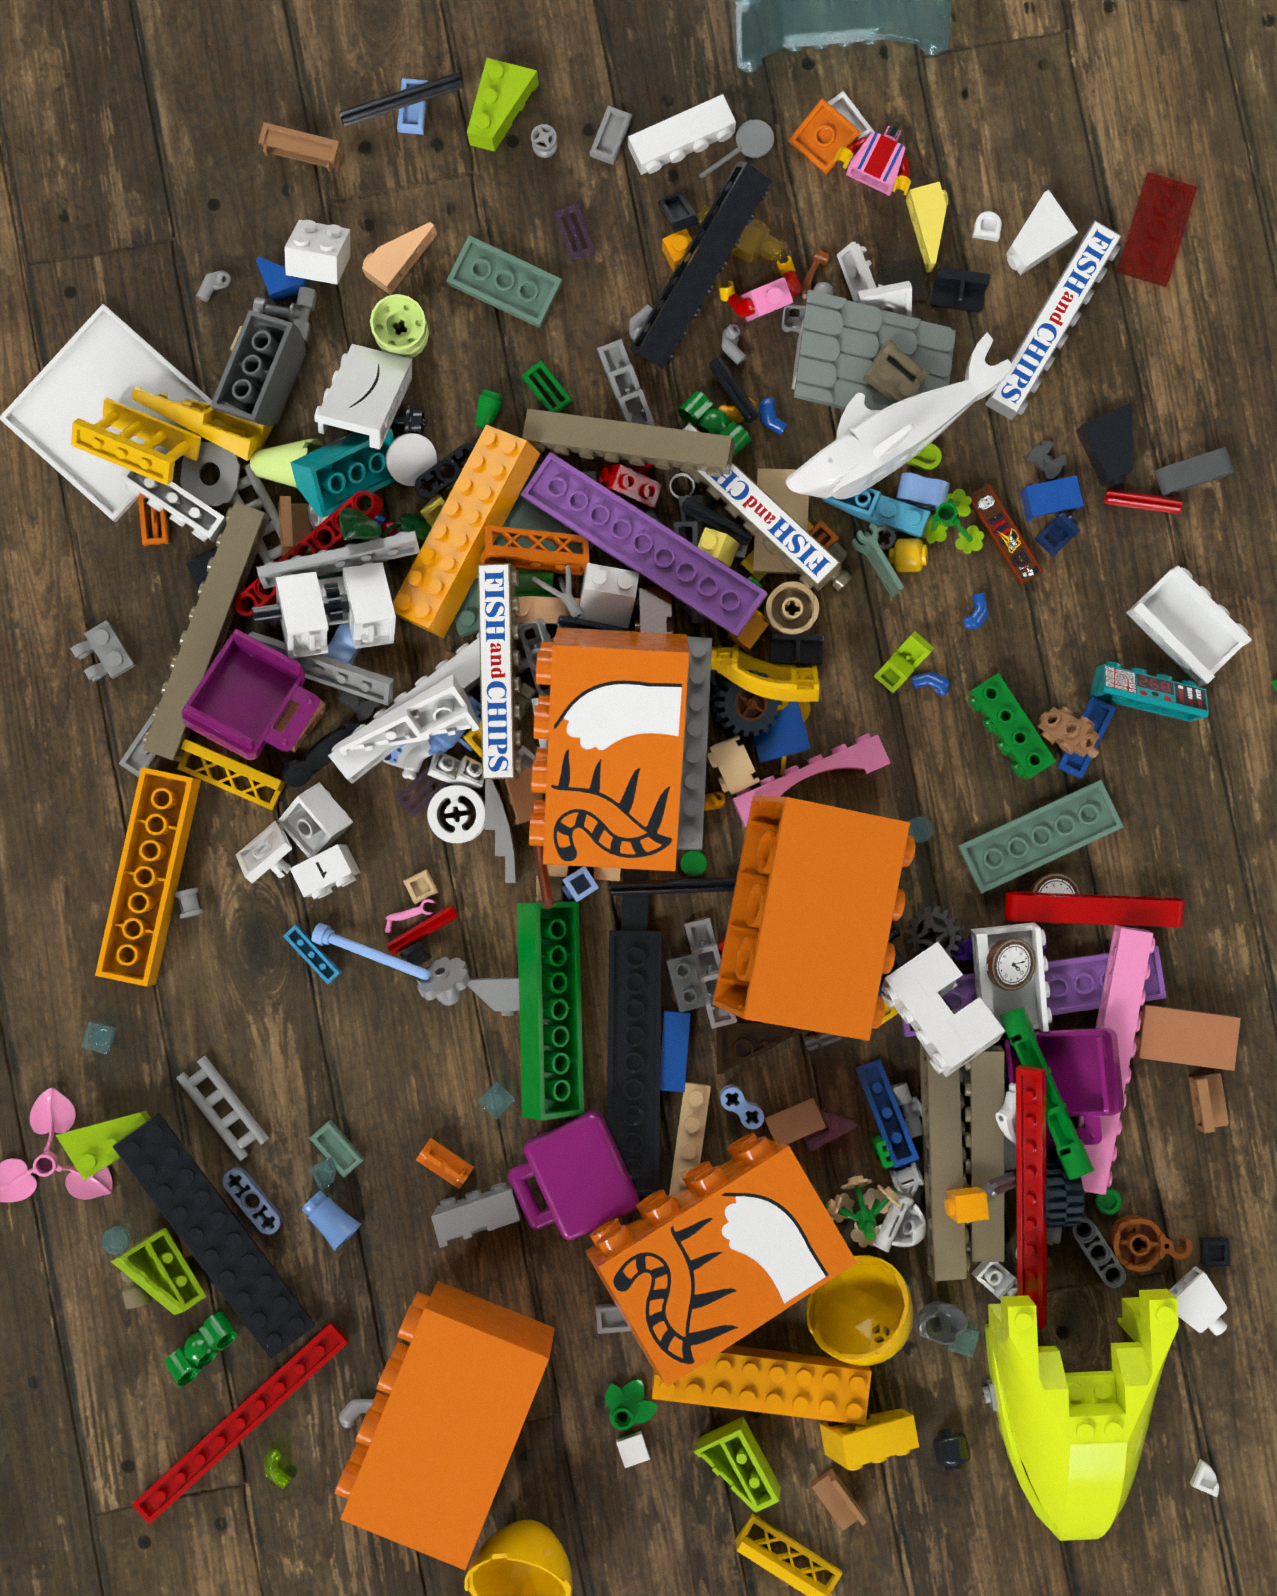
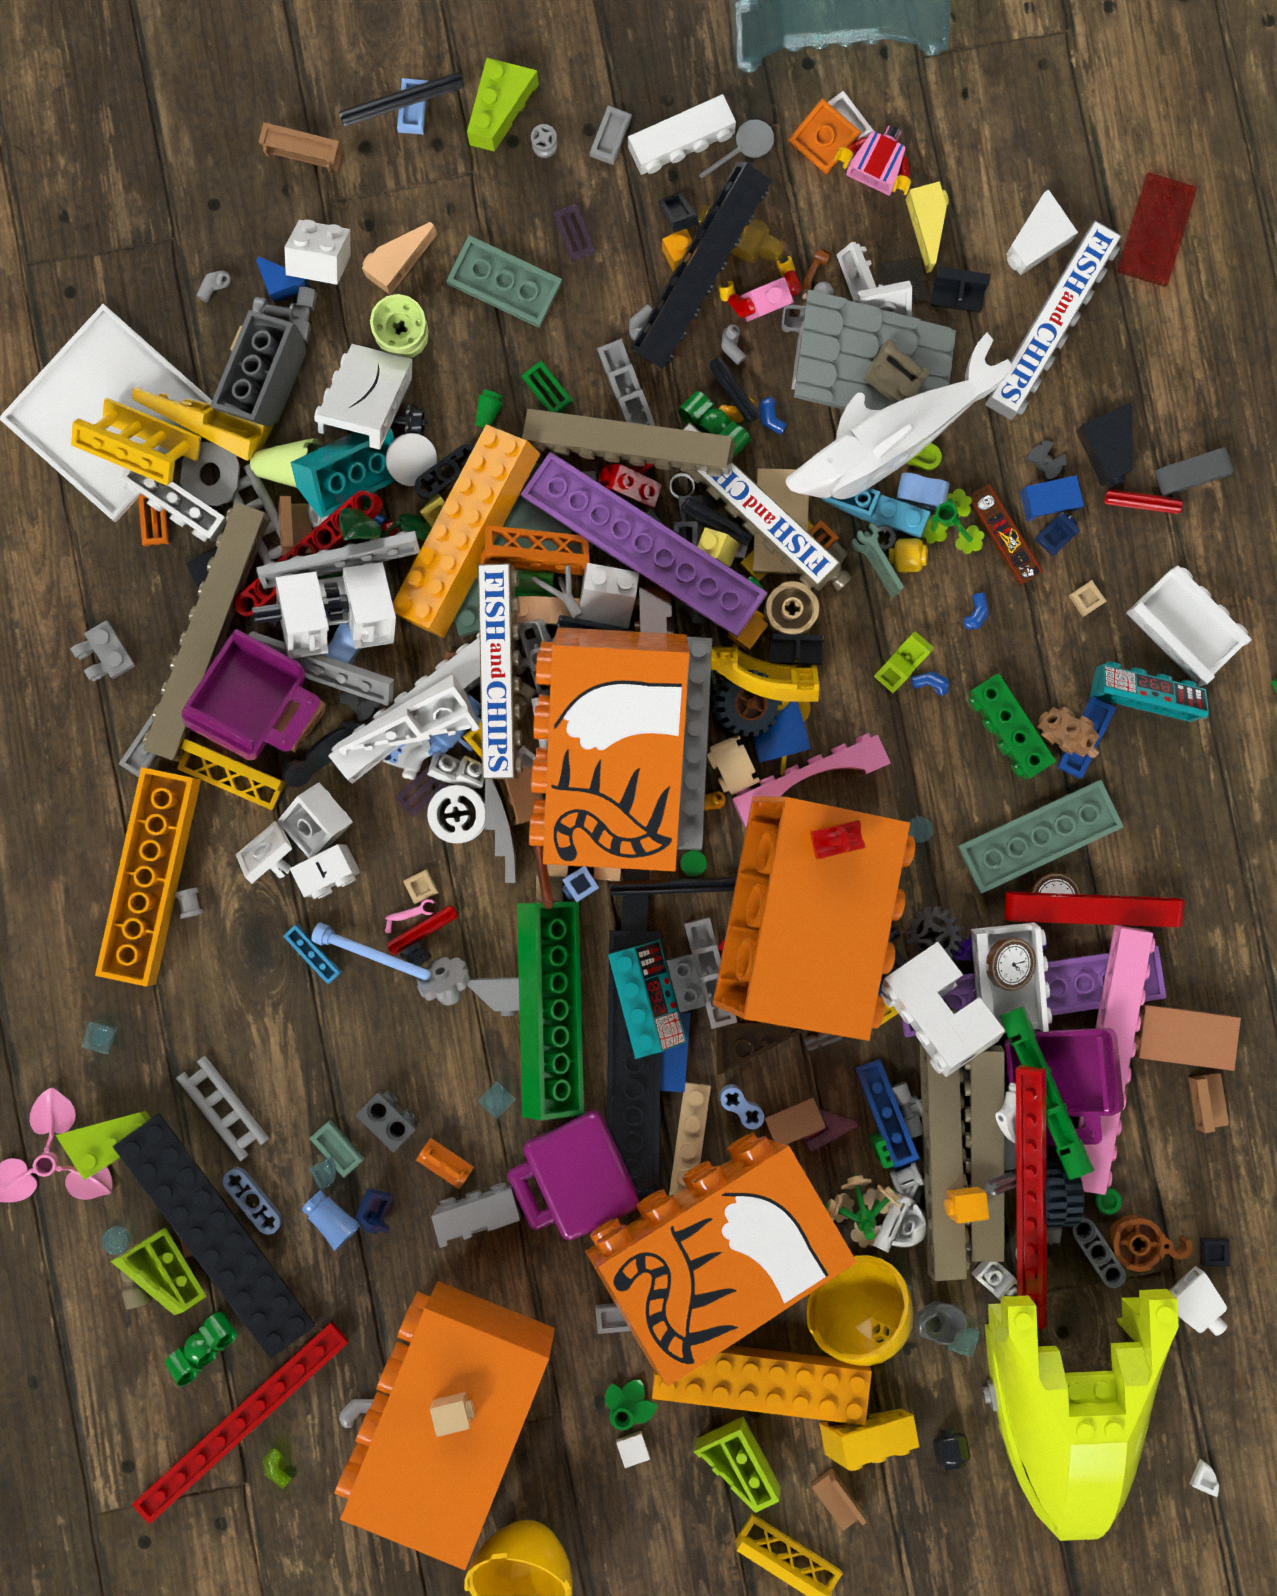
(374, 1210): none -> dark blue bracket
(382, 1125): none -> dark grey brick
(452, 1414): none -> tan brick
(647, 998): none -> teal slope
(837, 839): none -> red hips
(987, 226): white tile -> none
(1087, 598): none -> tan tile

